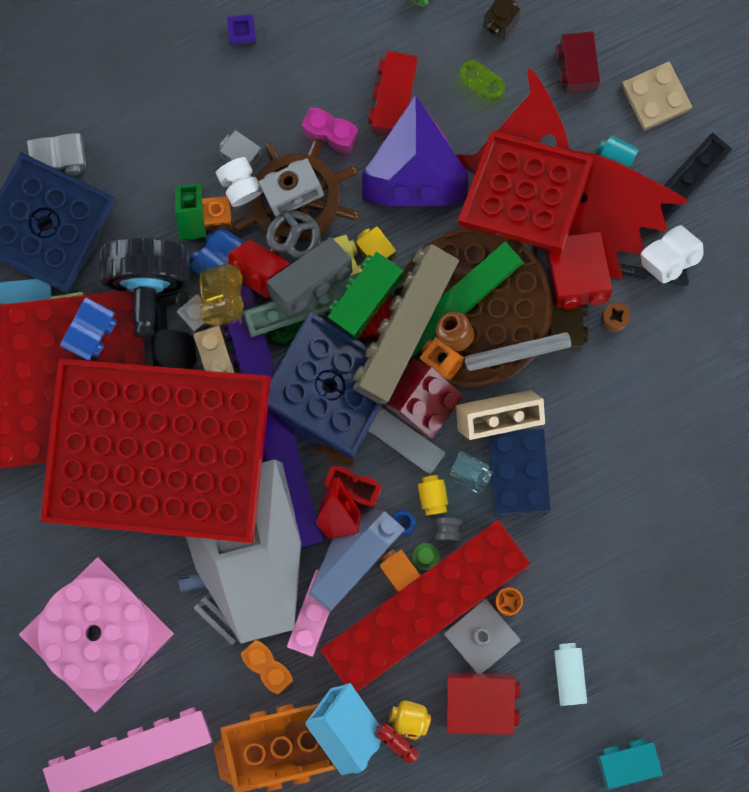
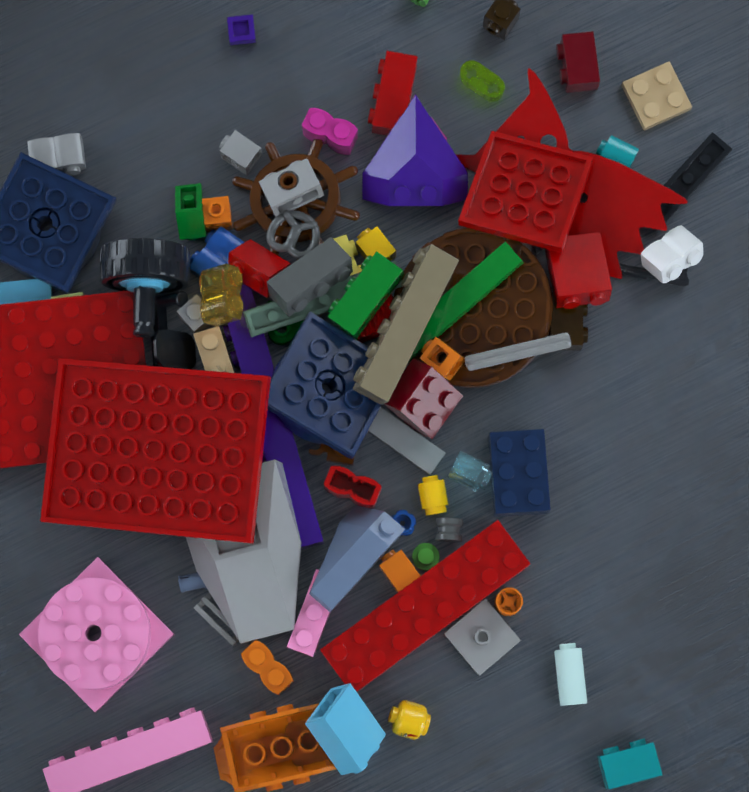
(88, 329): blue brick -> none
(238, 180): white wheel -> none
(338, 512): red slope -> none
(396, 743): red axle -> none
(455, 331): dark orange head -> none
(481, 703): red brick -> none
(500, 414): tan brick -> none
(611, 320): dark orange wheel -> none

